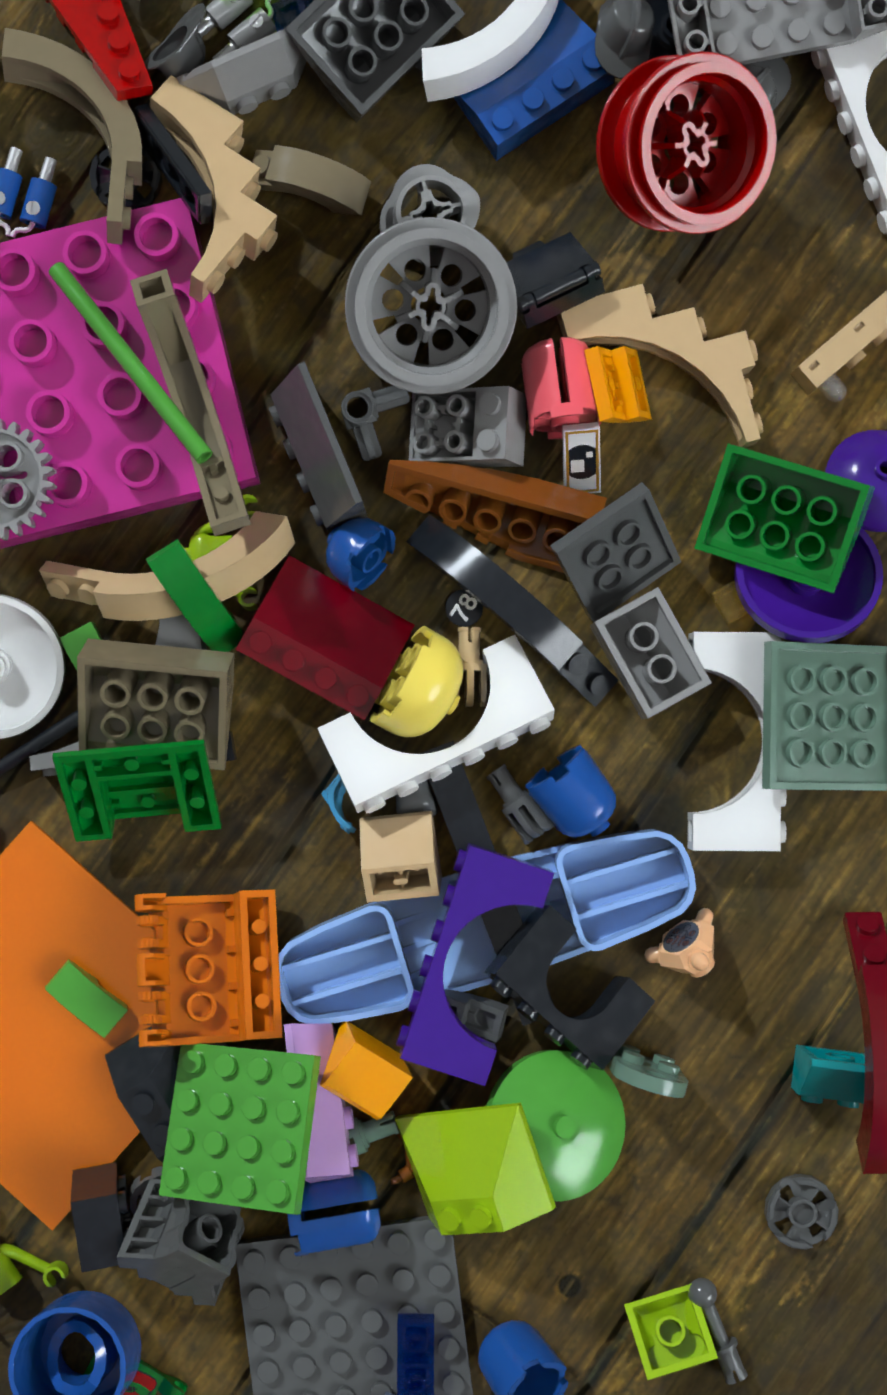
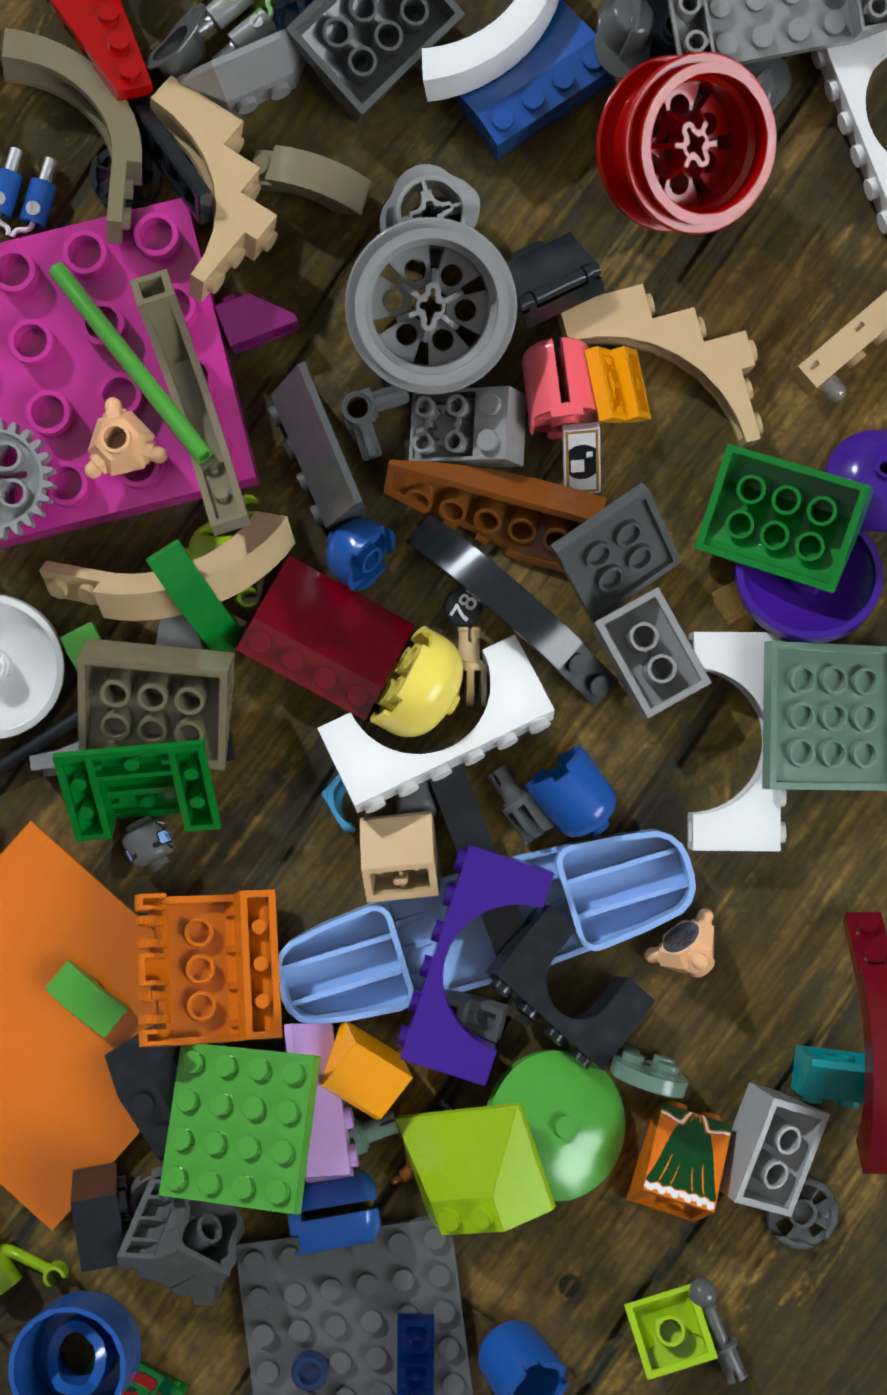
(121, 443): none -> light nougat rock
(148, 843): none -> dark grey head
(253, 321): none -> magenta slope
(309, 1370): none -> dark blue tile
(681, 1162): none -> slope
(771, 1150): none -> light grey slope

